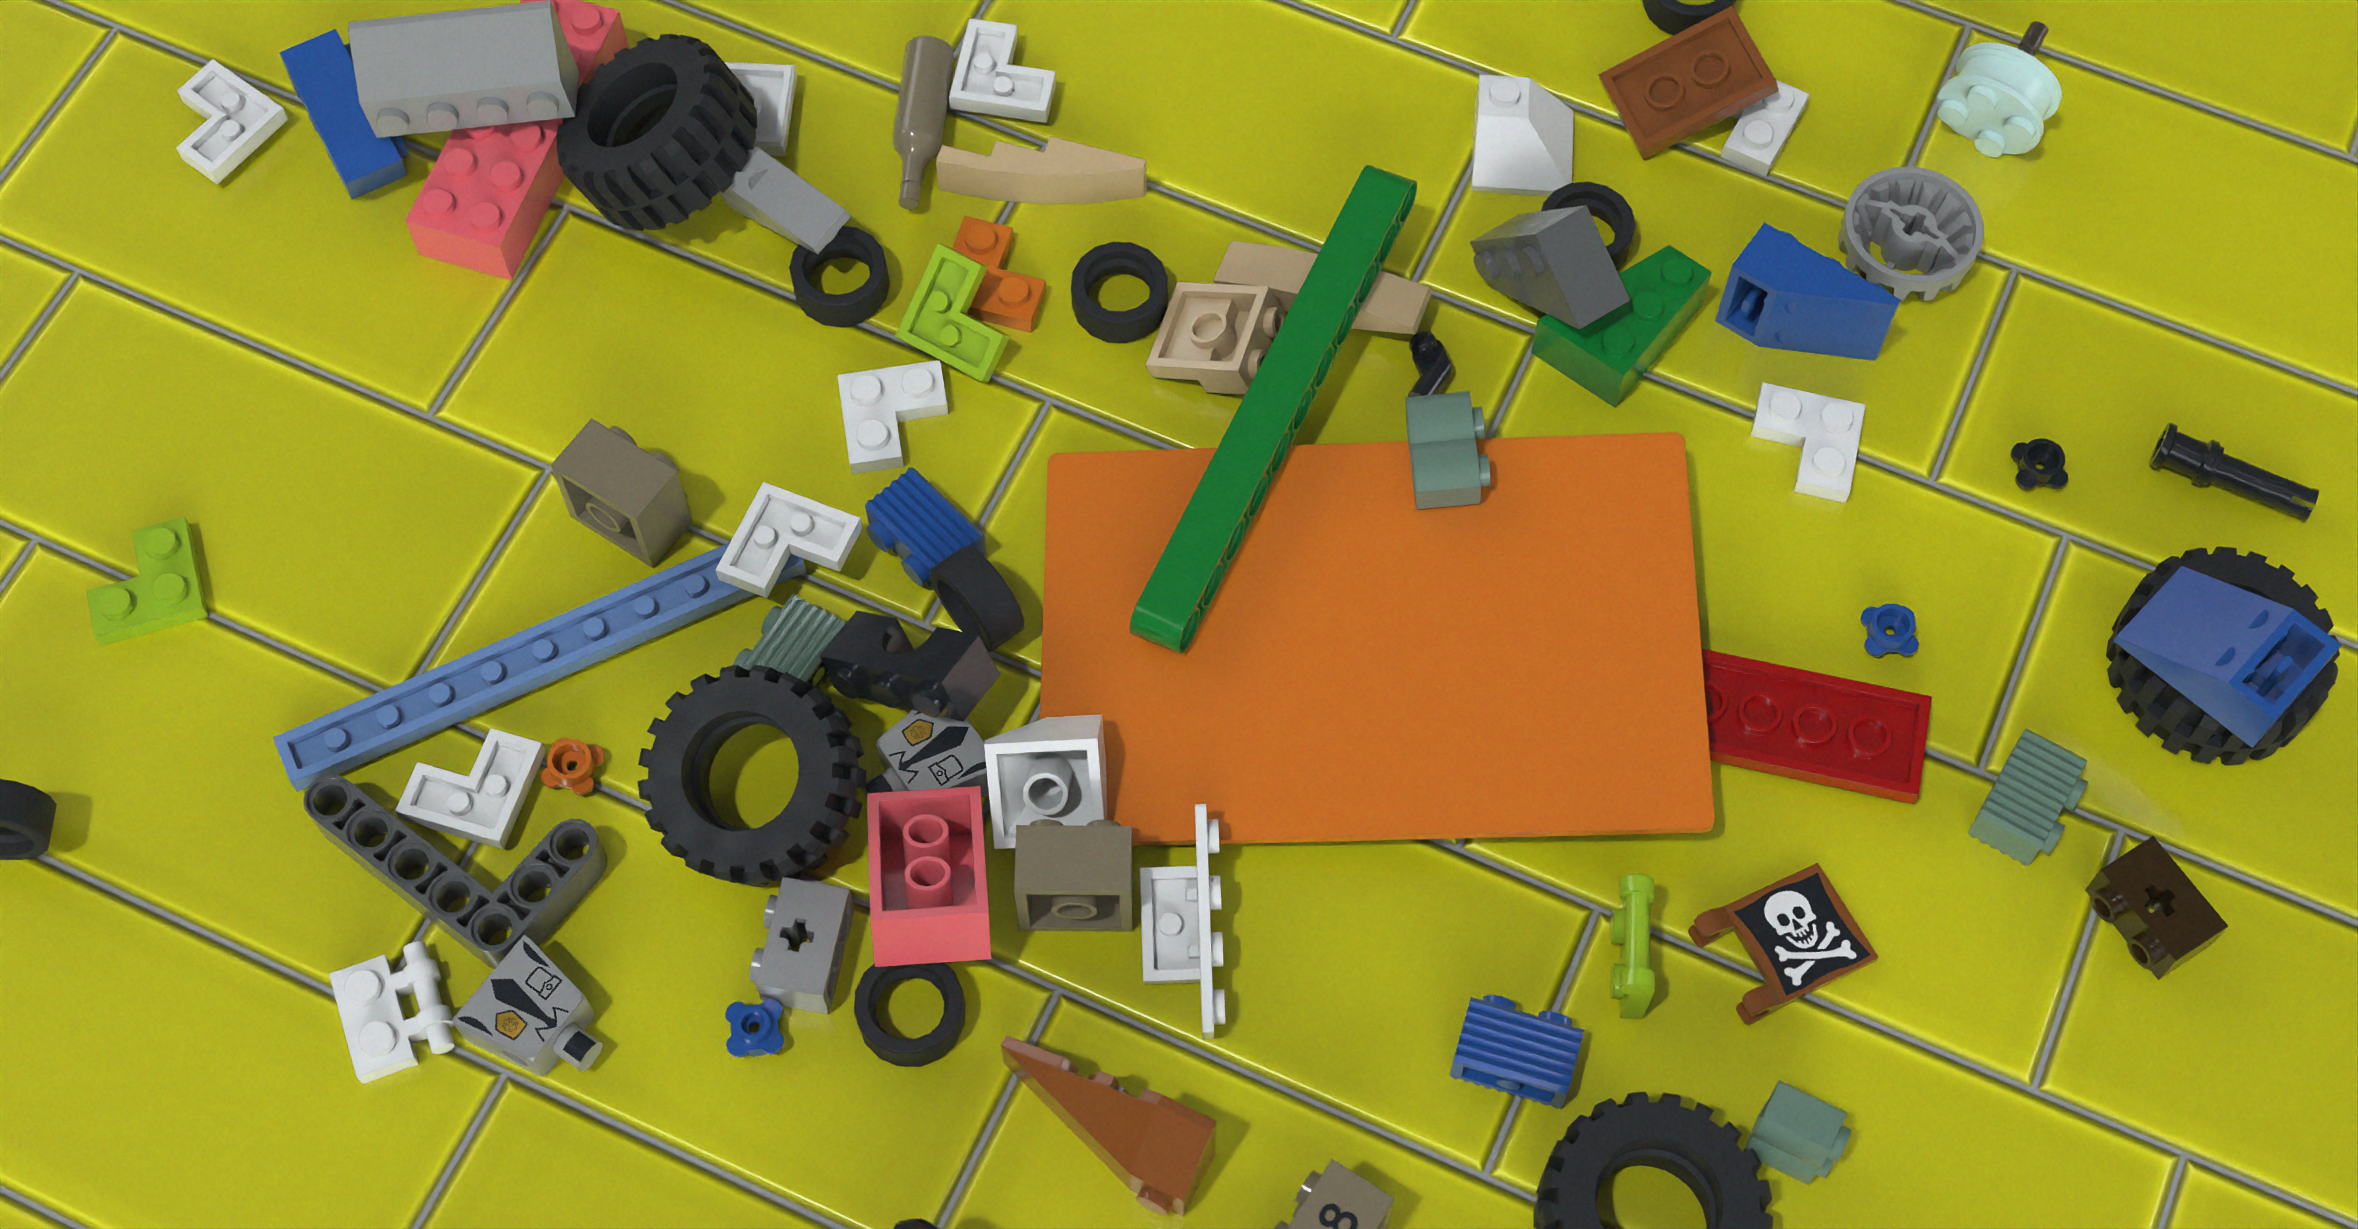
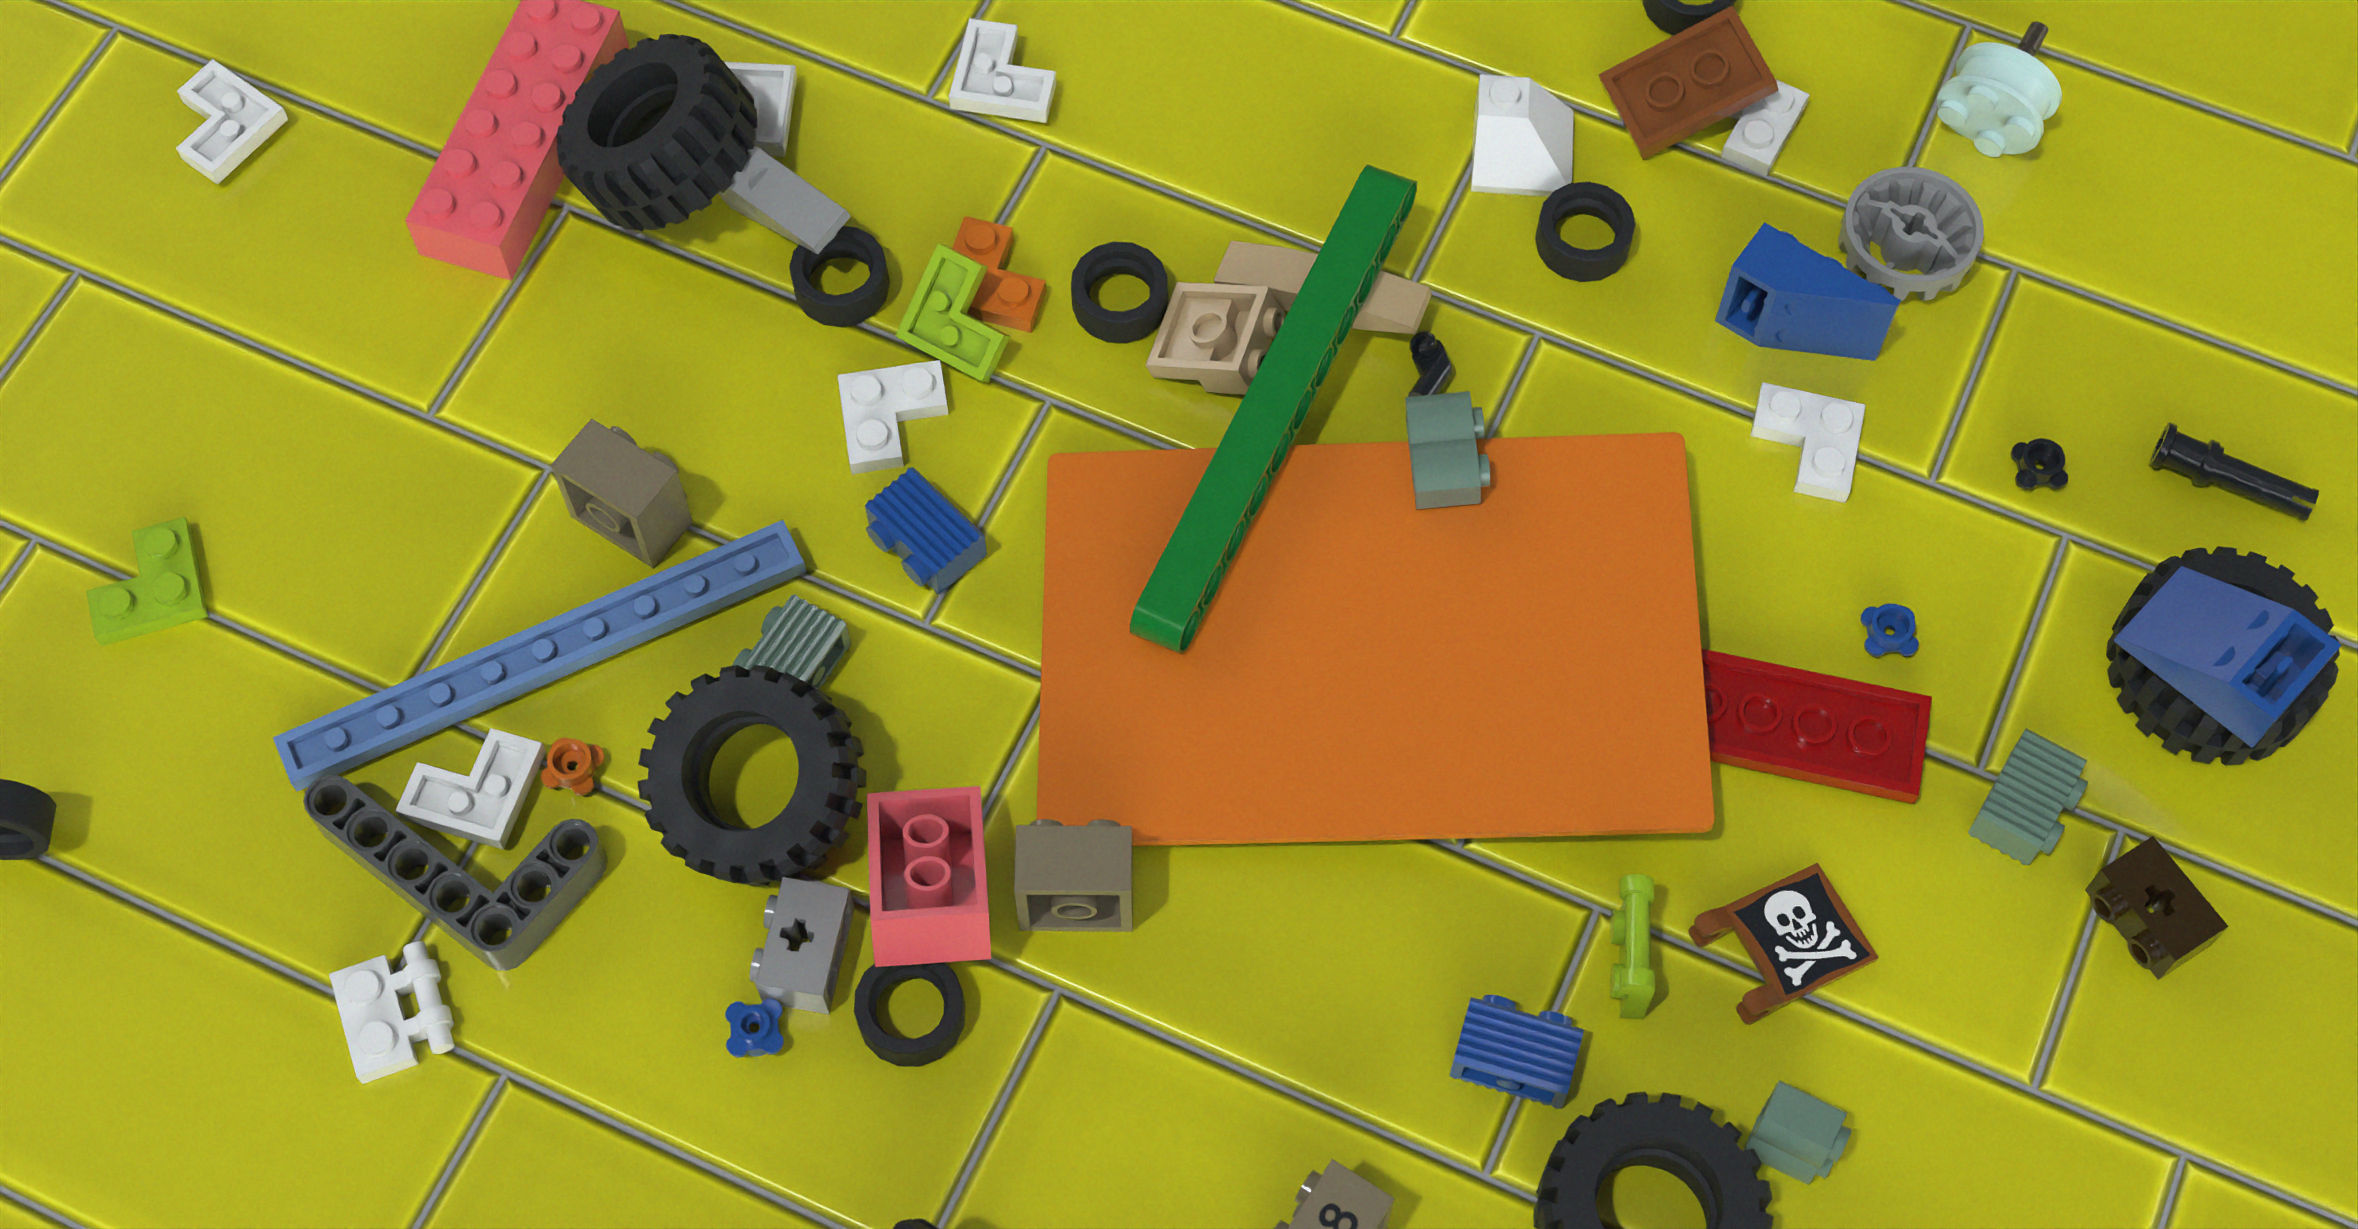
(326, 83): blue wedge -> none
(463, 69): light grey slope -> none
(530, 1014): light grey torso -> none
(780, 526): white plate -> none
(878, 663): black arch -> none
(921, 111): dark tan piece -> none
(930, 755): light grey torso -> none
(977, 597): black tyre -> none
(1046, 773): white slope -> none
(1057, 176): tan slope -> none
(1145, 1141): dark orange wedge -> none
(1177, 923): white bracket -> none
(1552, 264): dark grey wedge -> none
(1624, 343): green wedge -> none

